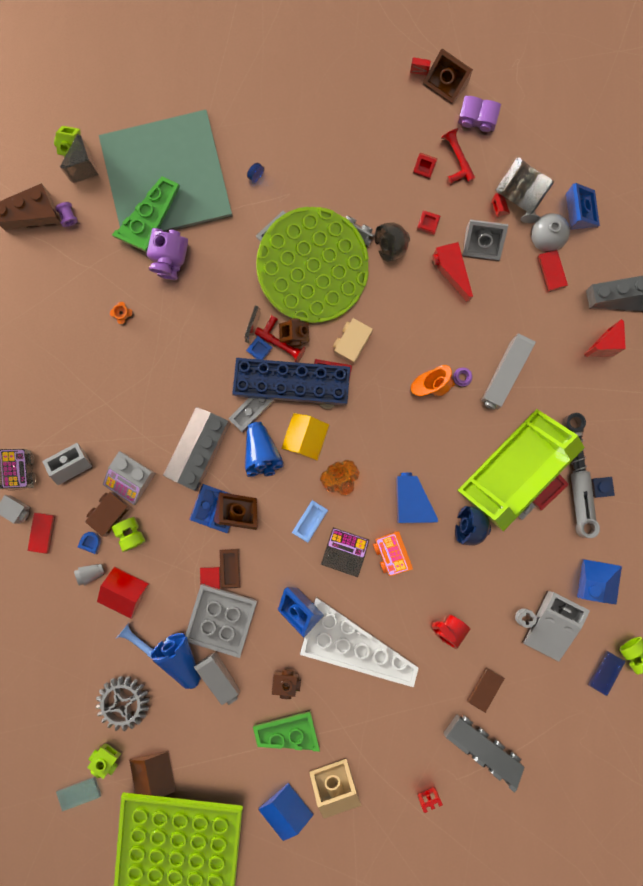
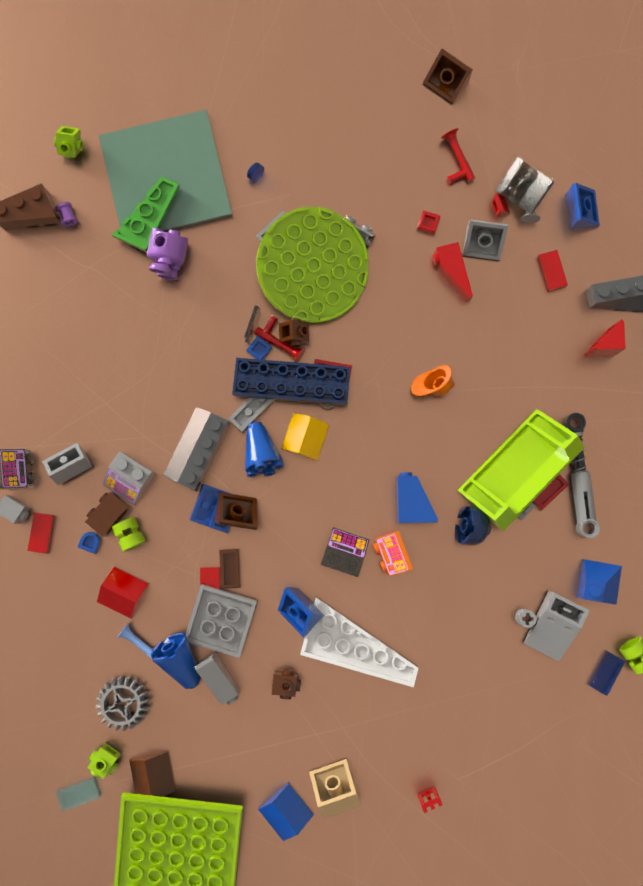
(79, 161): clear smoke slope -> none
(88, 573): light grey cone -> none
(115, 312): orange plate -> none
(289, 732): bright green wing -> none
(310, 521): light blue tile -> none
(340, 477): clear orange plant -> none
(353, 341): tan brick -> none
(393, 241): clear smoke cylinder -> none
(420, 66): red tile -> none
(425, 165): red slope -> none
(451, 631): red piece -> none
(464, 371): medium lavender plate -> none
(479, 113): medium lavender brick -> none
(485, 751): dark grey wedge -> none
(486, 690): reddish brown tile -> none
(507, 371): light grey slope -> none
(550, 232): light grey cylinder -> none
(602, 487): dark blue plate -> none

